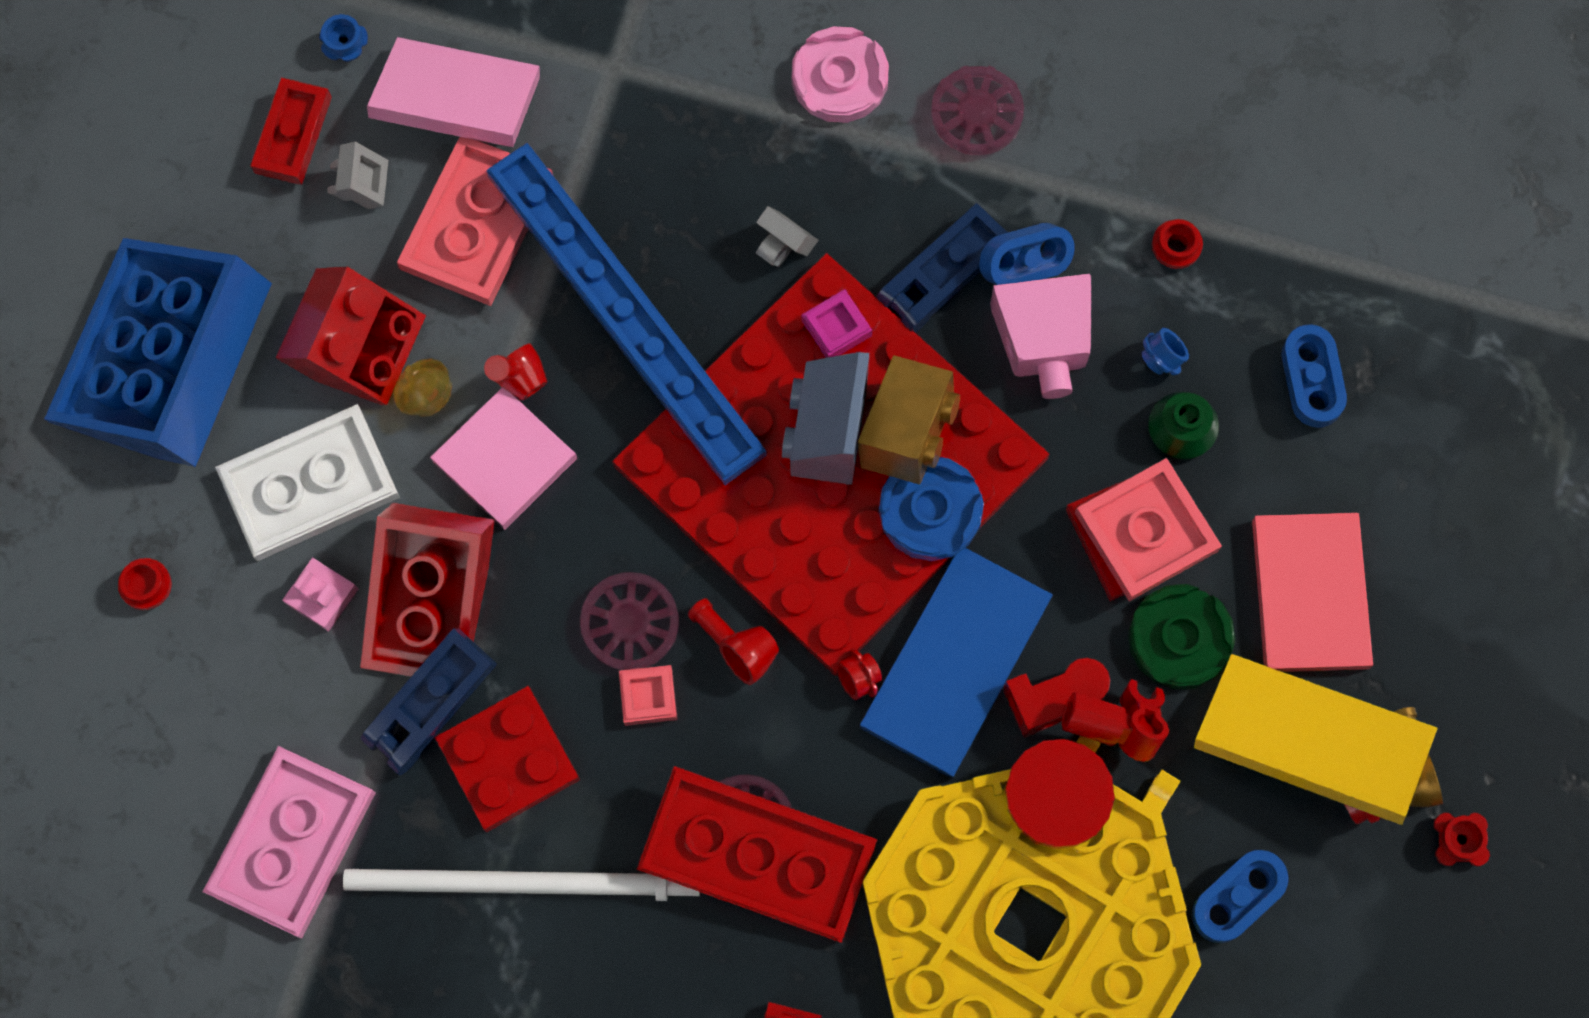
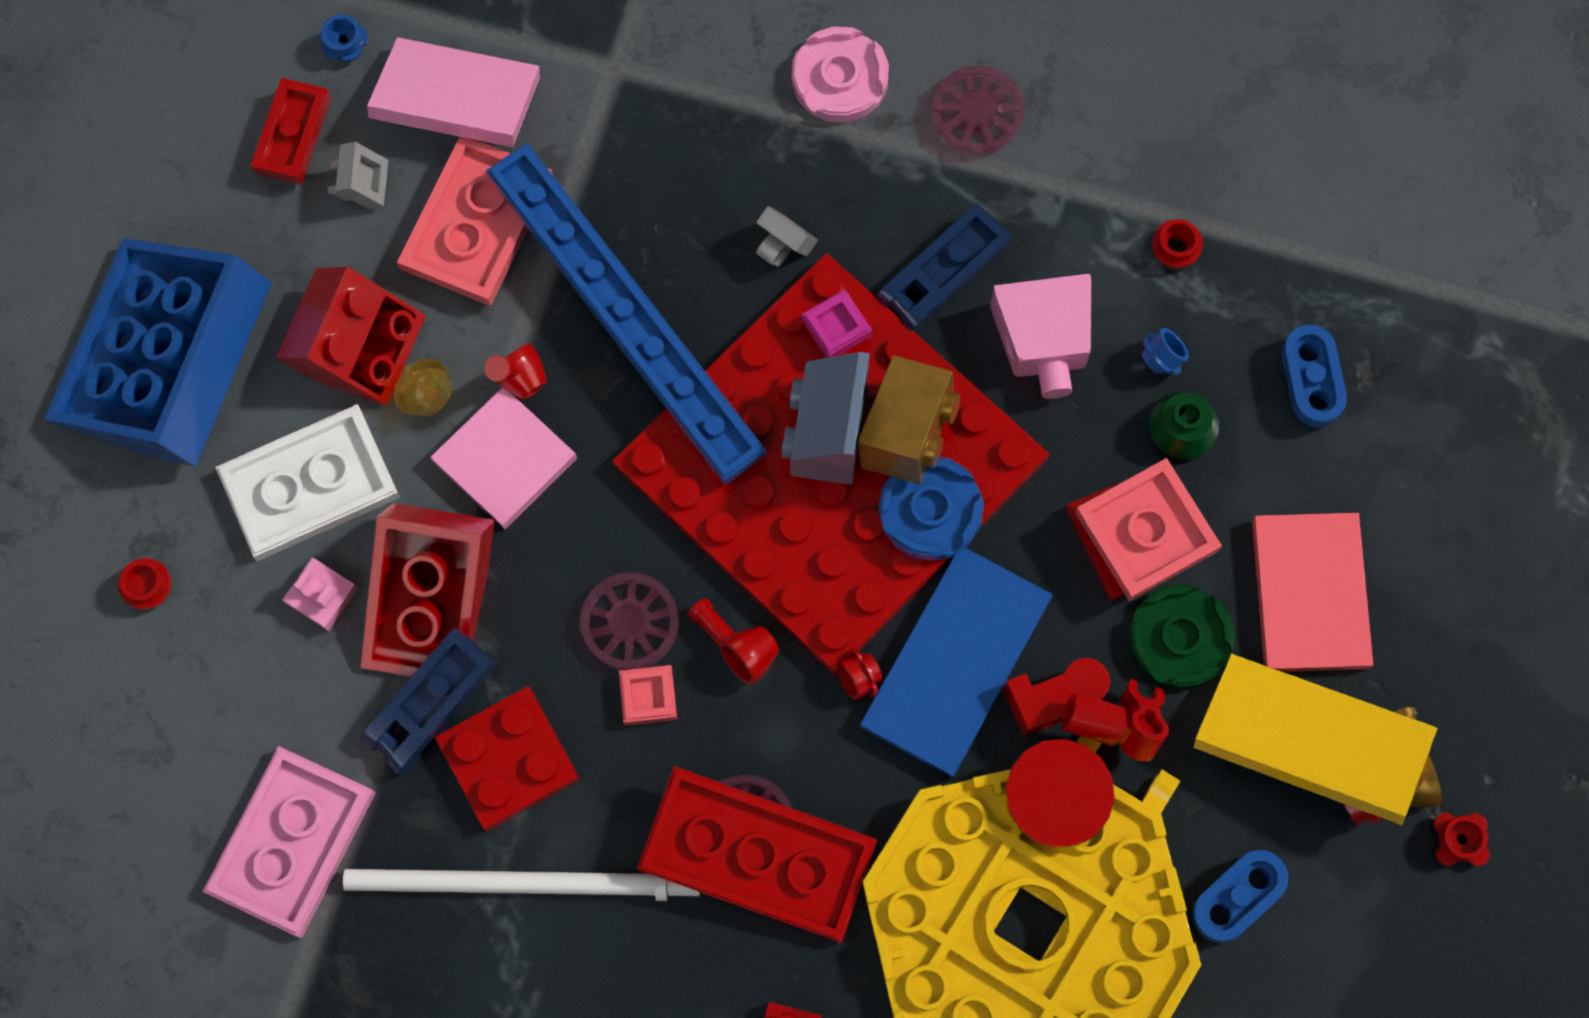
(1022, 254): blue plate -> none

